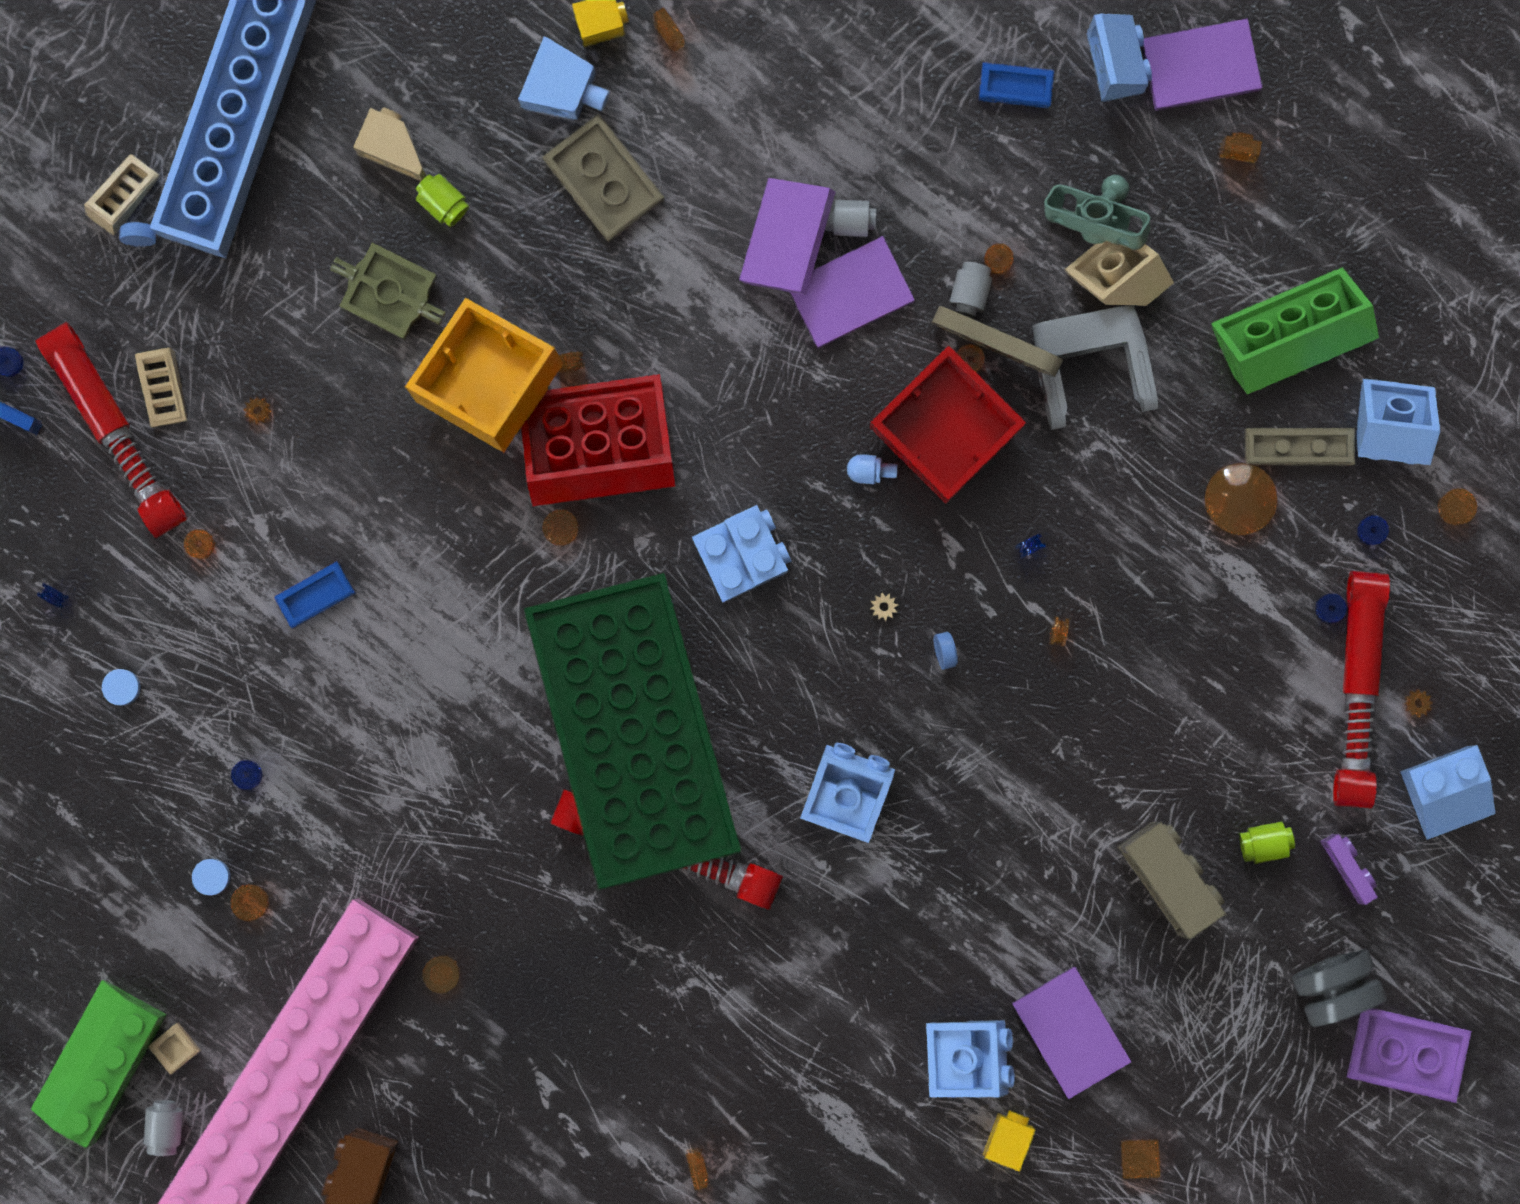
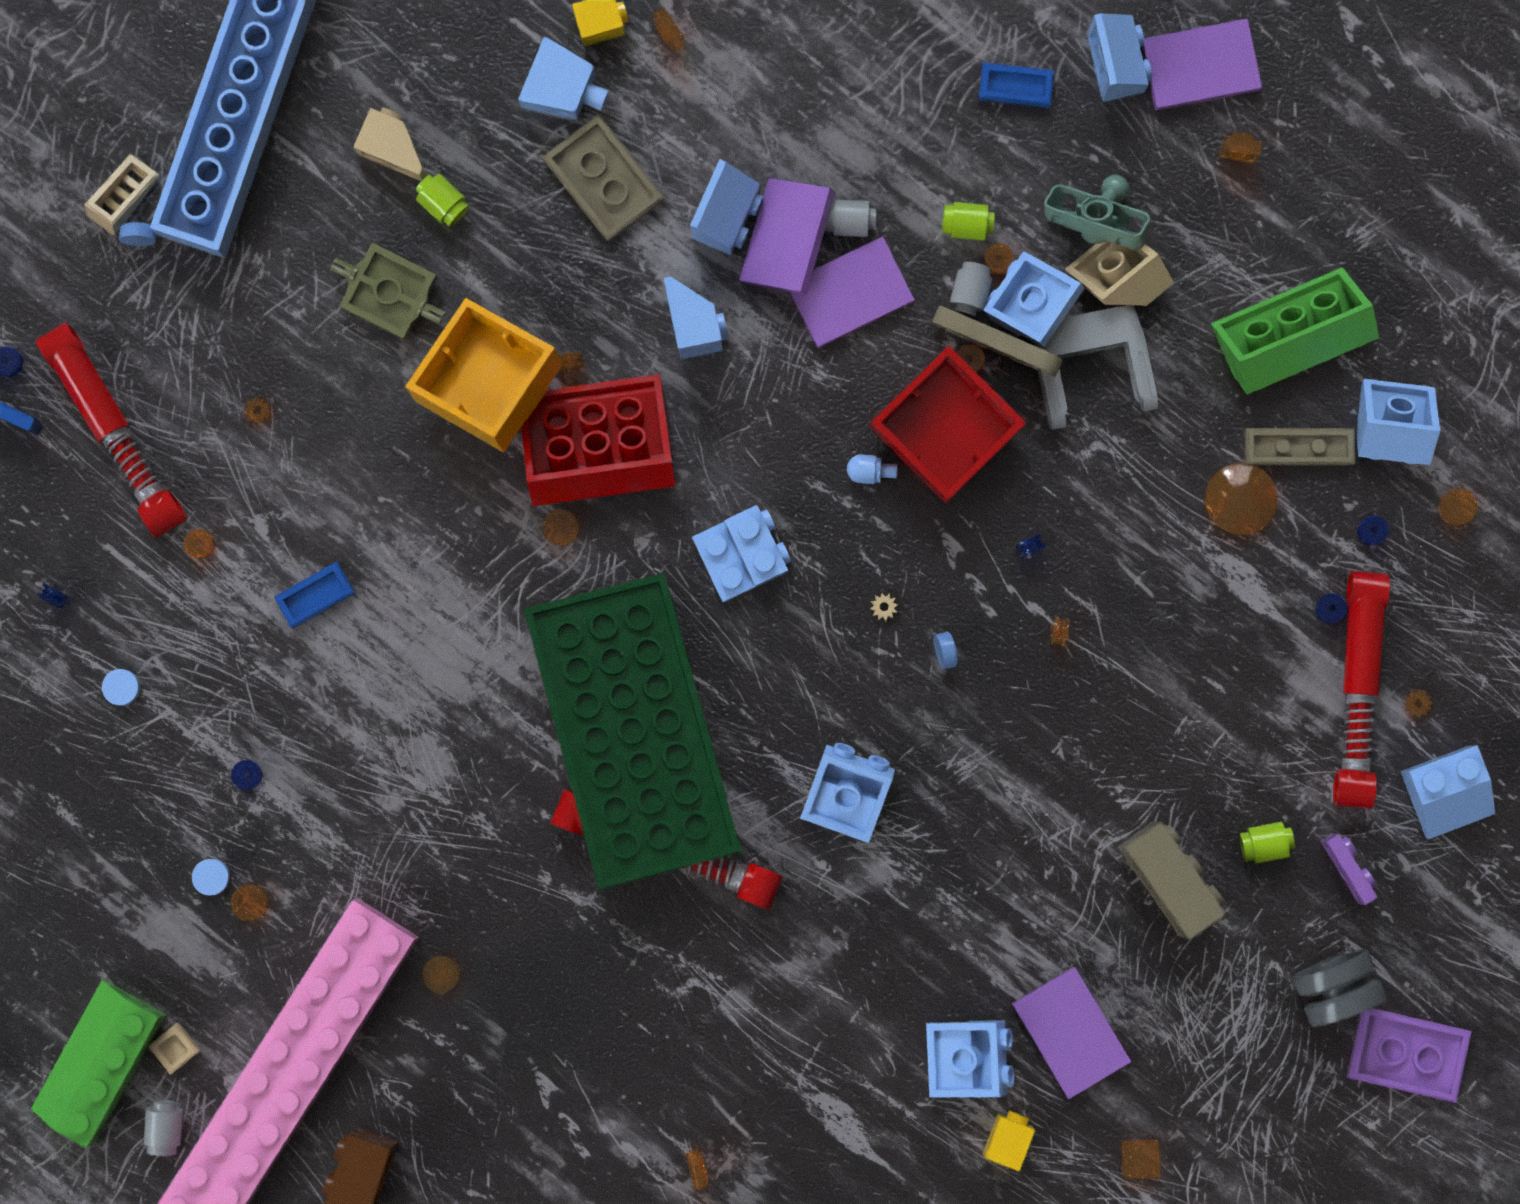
(149, 390): tan slope -> none
(694, 321): none -> light blue slope
(726, 208): none -> light blue slope
(967, 221): none -> lime brick
(1032, 299): none -> light blue plate

